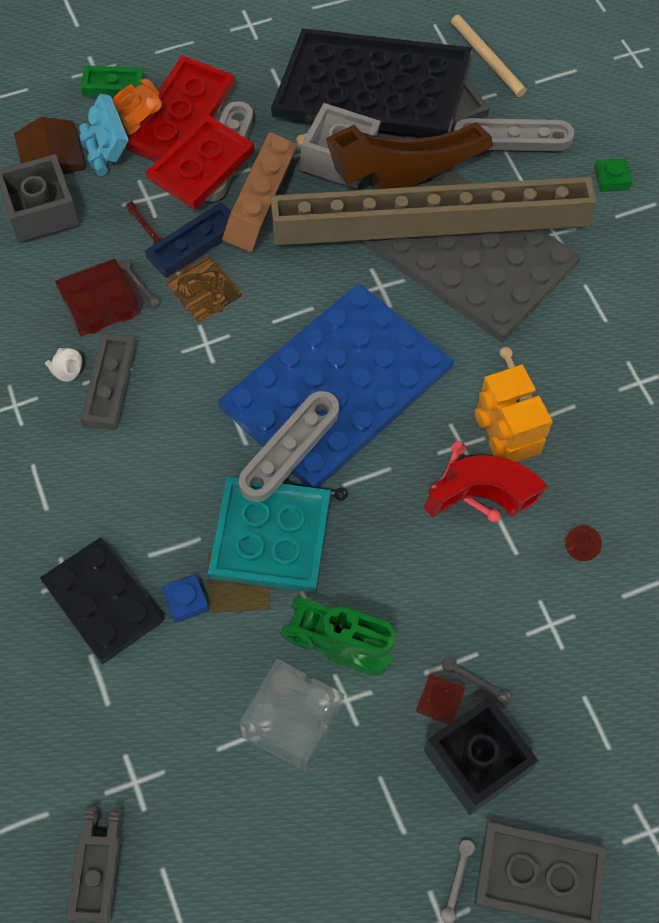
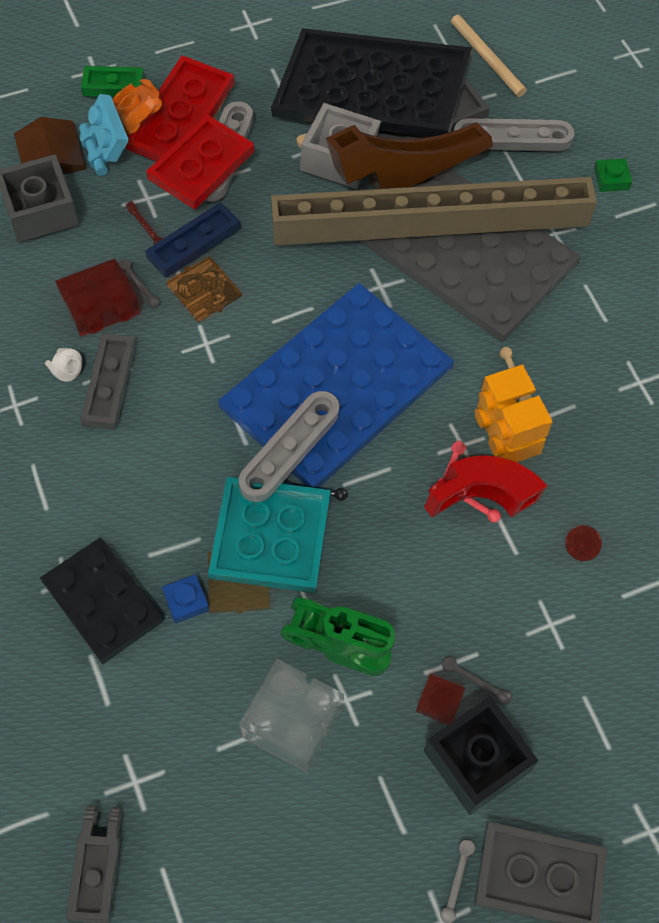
(255, 197): medium nougat brick -> none

